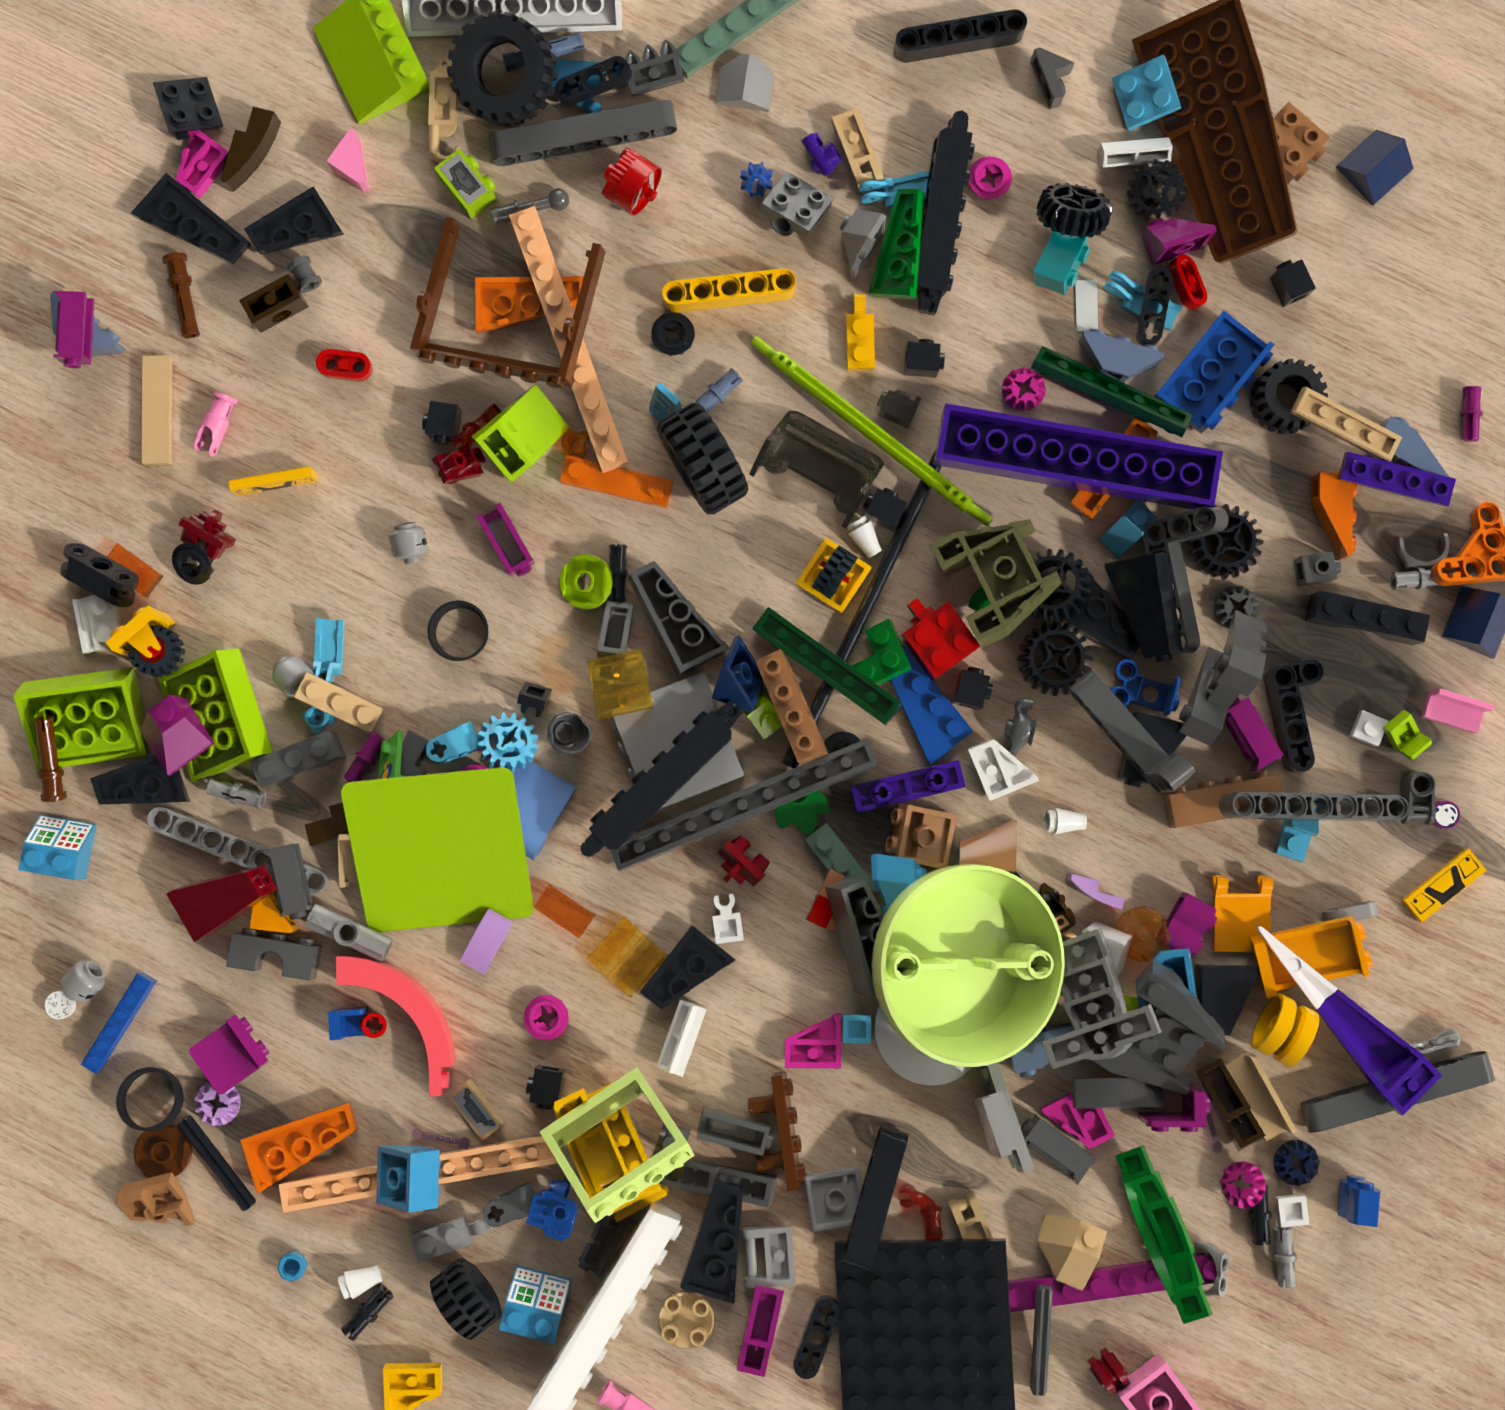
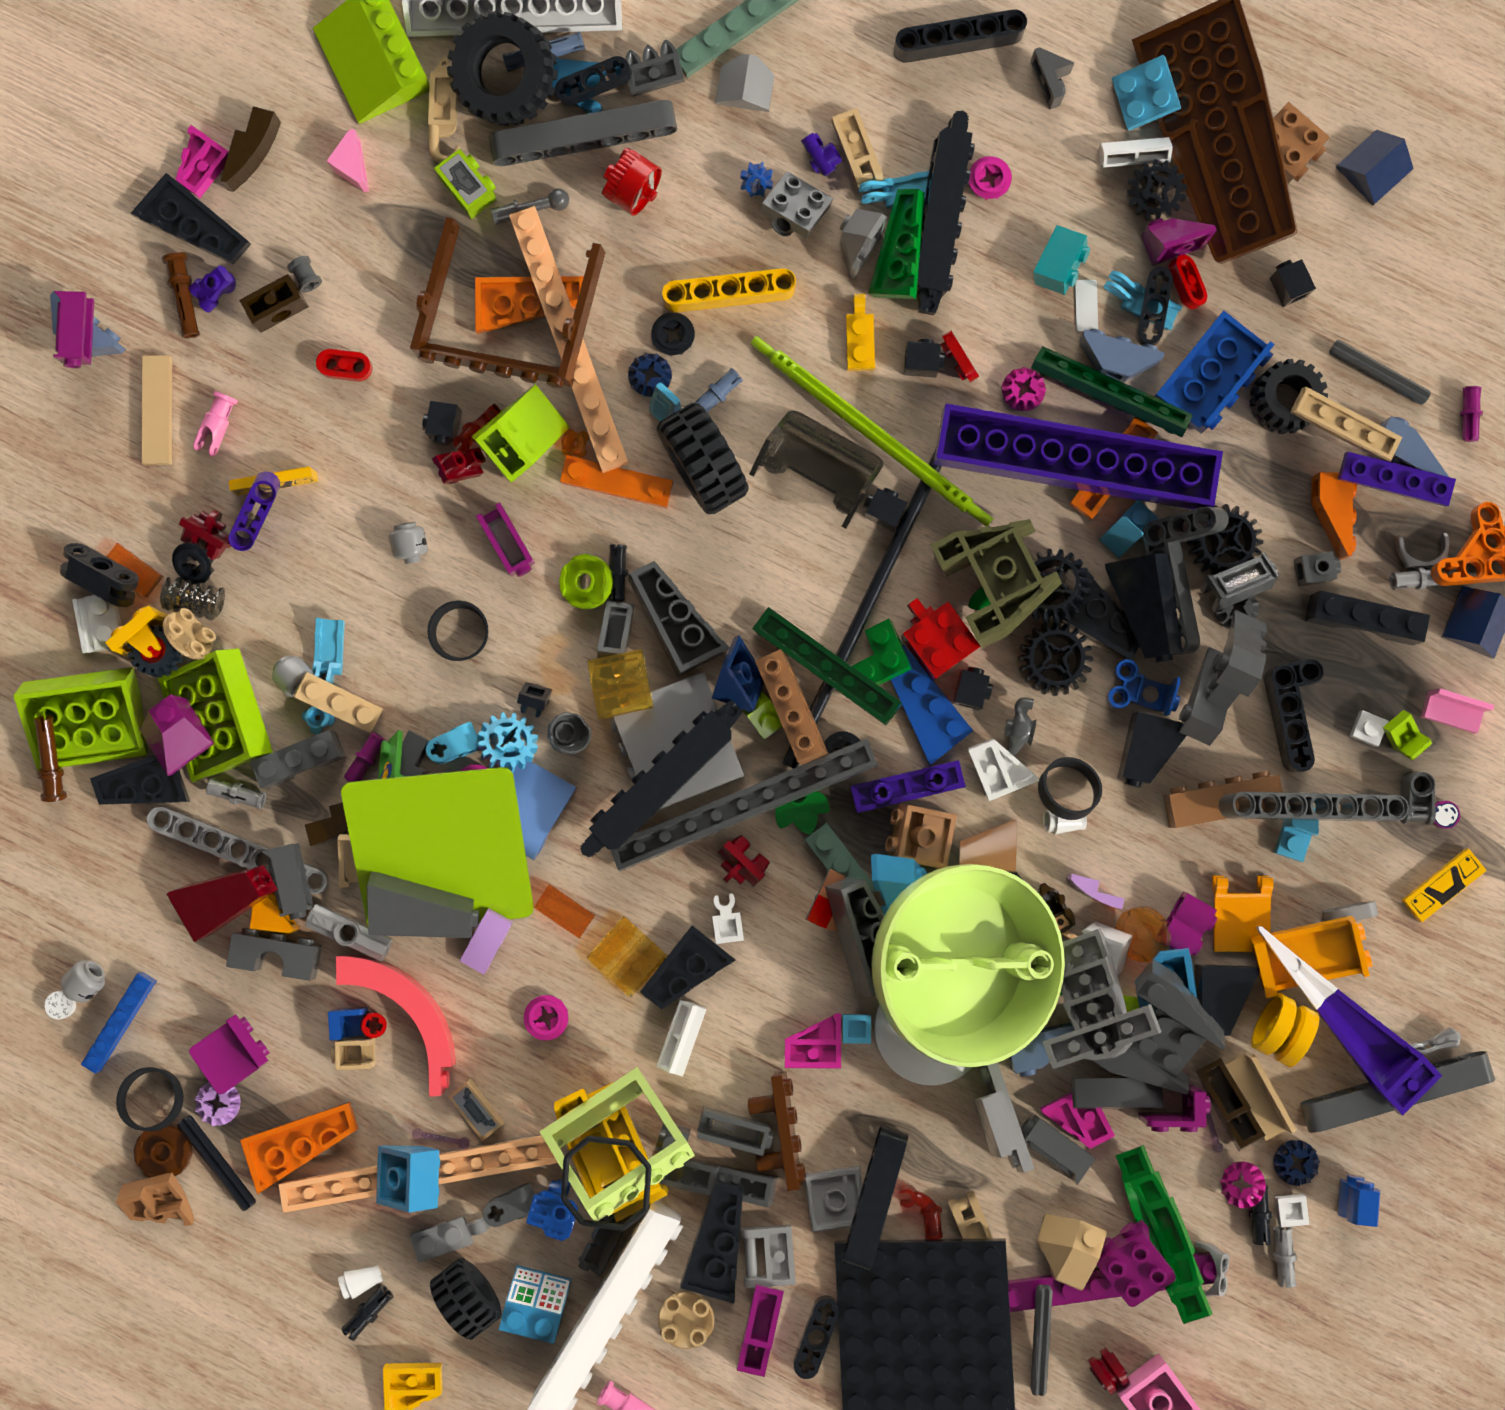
(58, 848): dark azure slope -> none
(187, 105): black hinge -> none
(188, 634): none -> tan dish
(197, 600): none -> clear smoke piece
(212, 287): none -> dark purple plate
(250, 526): none -> dark purple beam
(292, 1266): dark azure tile -> none
(294, 224): black wing -> none
(340, 1054): none -> tan window
(417, 910): none -> dark grey slope
(545, 1086): black brick -> none
(574, 1212): none -> black piece
(643, 363): none -> dark blue gear
(833, 575): yellow plate -> none
(864, 536): white cone -> none
(898, 407): clear smoke brick -> none
(953, 348): none -> red plate
(1074, 210): black gear -> none
(1083, 768): none -> black tyre
(1134, 1264): none -> magenta bracket
(1160, 770): dark grey beam -> none
(1241, 581): none -> dark grey window
(1251, 734): magenta window -> none
(1380, 372): none -> dark grey axle

